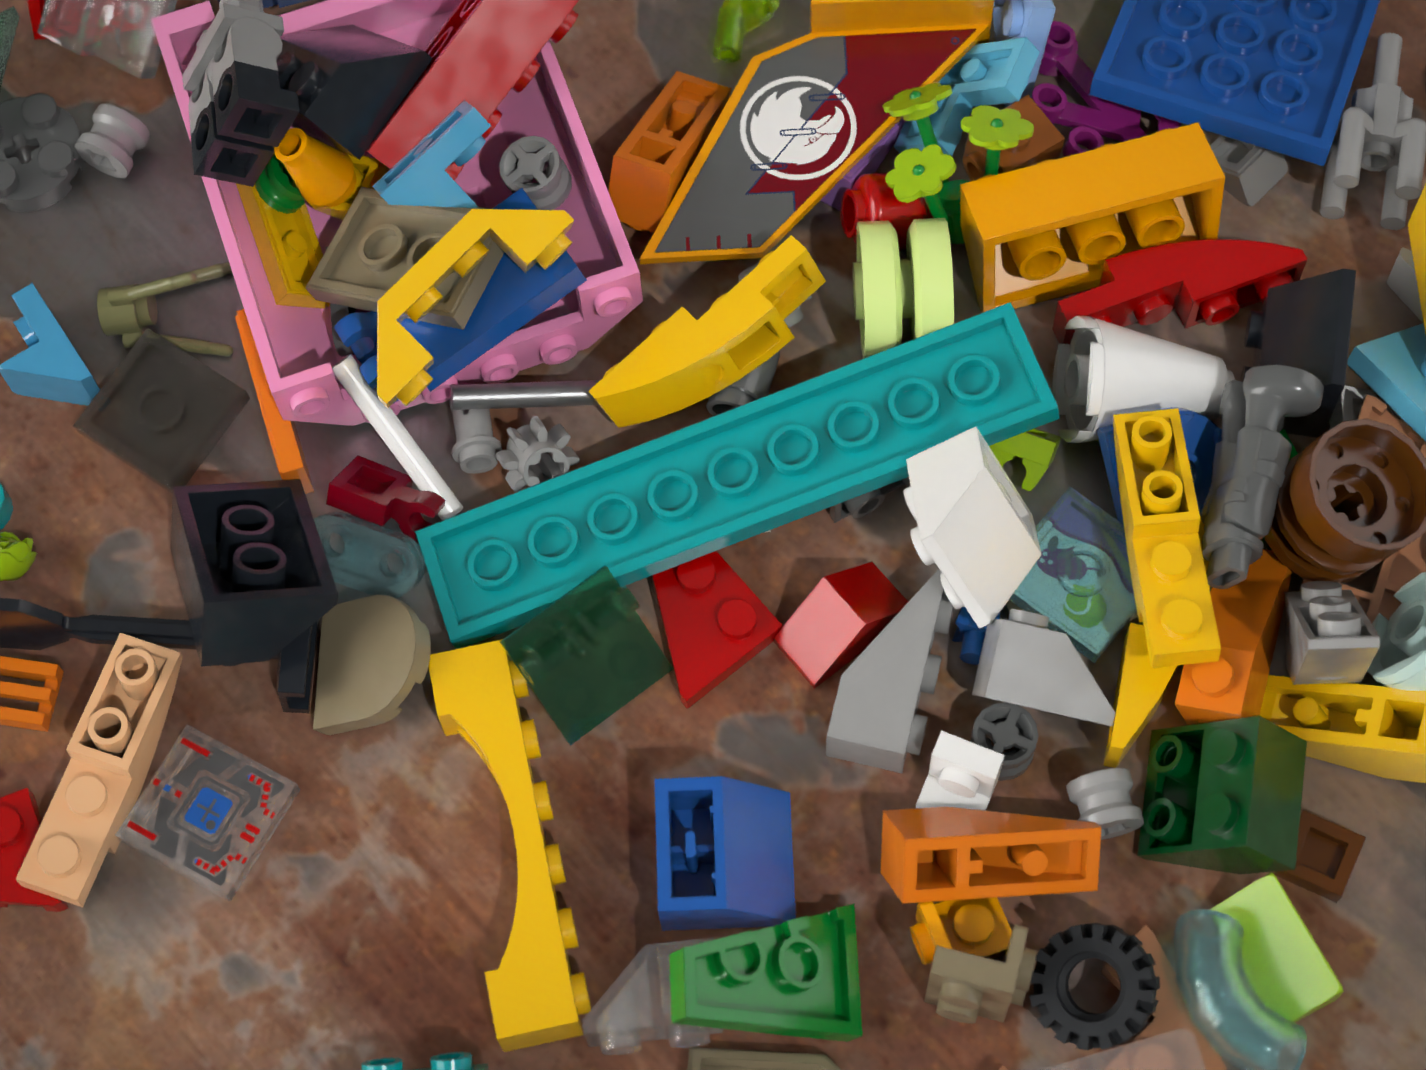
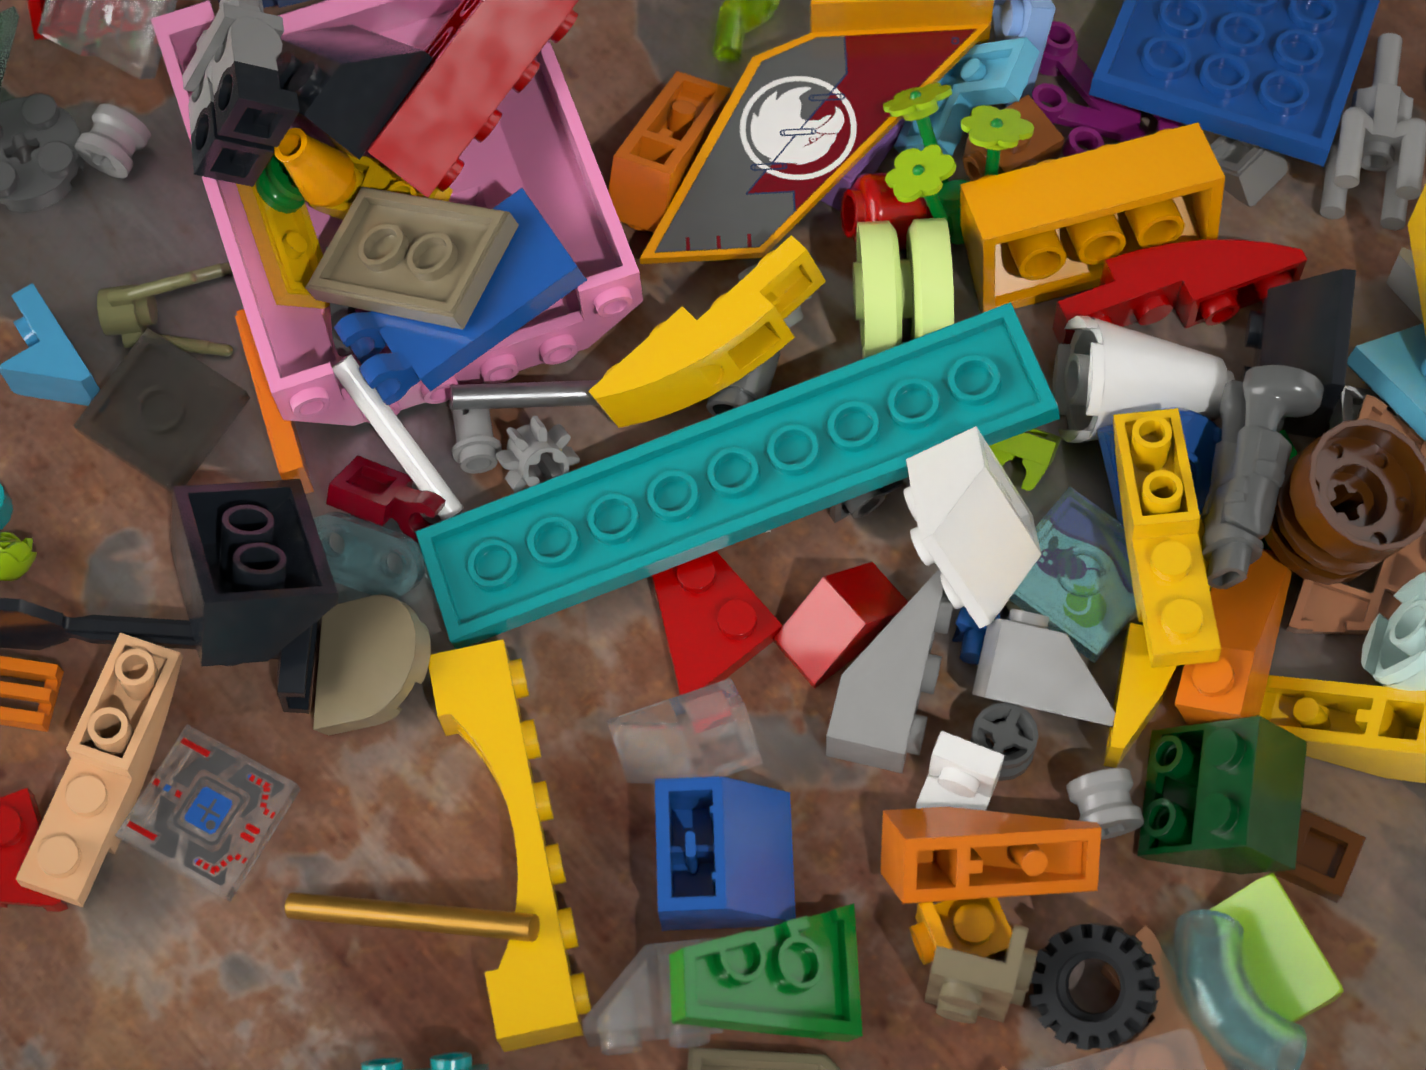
(413, 916): none -> pearl gold bar
(421, 173): dark azure slope -> none
(521, 234): yellow slope -> none
(531, 159): light grey wheel -> none
(587, 654): clear green hinge -> none
(687, 736): none -> clear slope
(1327, 635): light grey slope -> none

